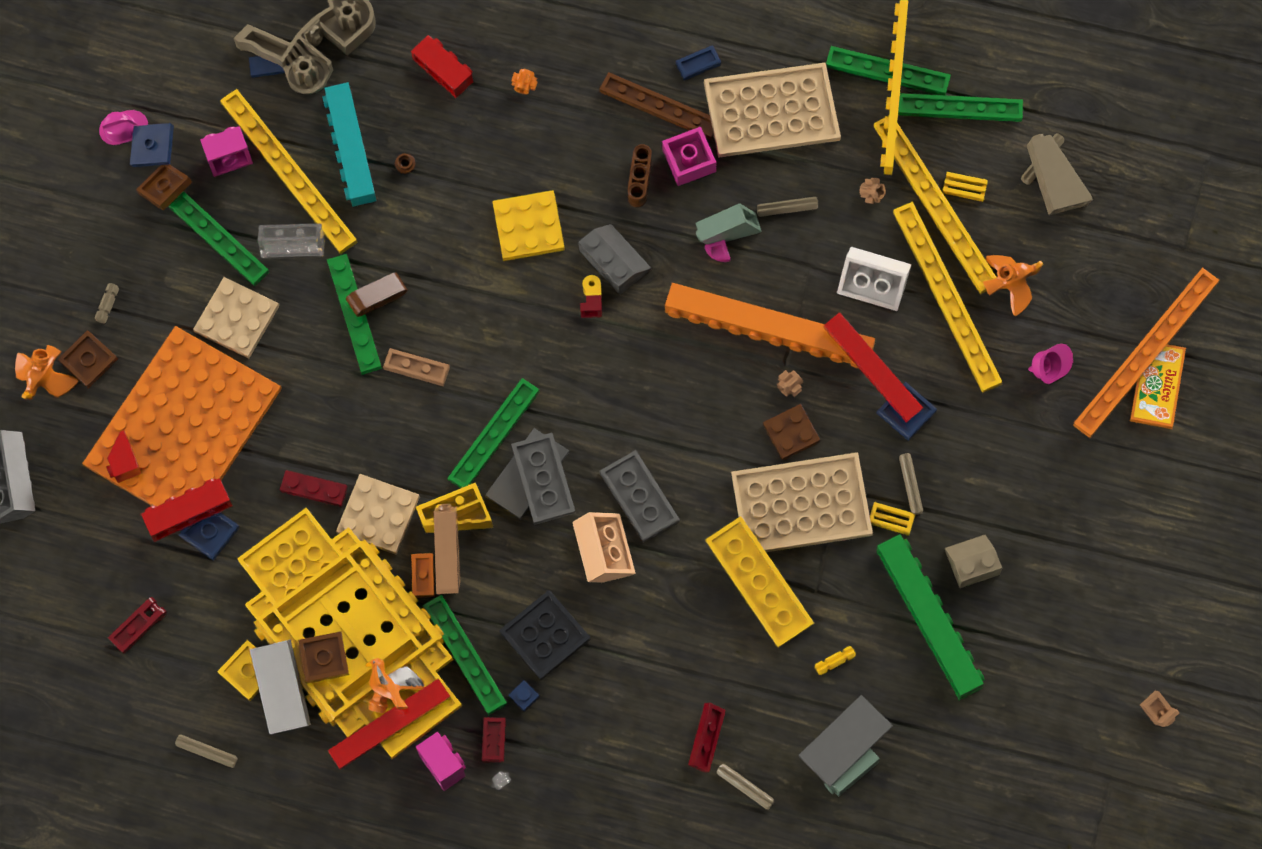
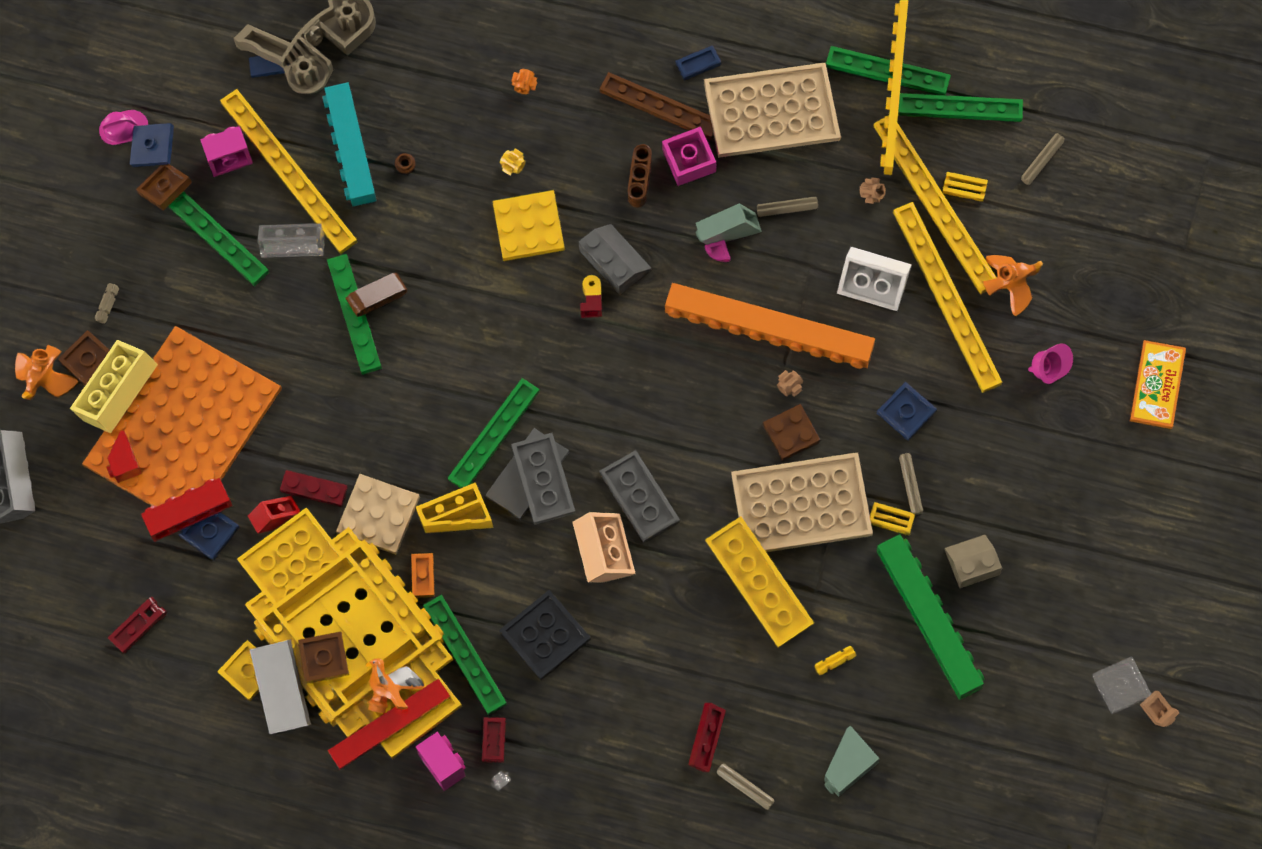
(113, 386): none -> light yellow brick
(206, 751): dark tan axle -> none
(236, 317): tan plate -> none
(273, 513): none -> red slope
(416, 367): medium nougat tile -> none
(442, 65): red brick -> none
(446, 549): medium nougat slope -> none
(512, 161): none -> yellow gear
(524, 696): dark blue plate -> none
(845, 741): dark grey tile -> none
(873, 367): red tile -> none
(1056, 177): dark tan slope -> none
(1121, 685): none -> clear plate
(1146, 353): orange plate -> none

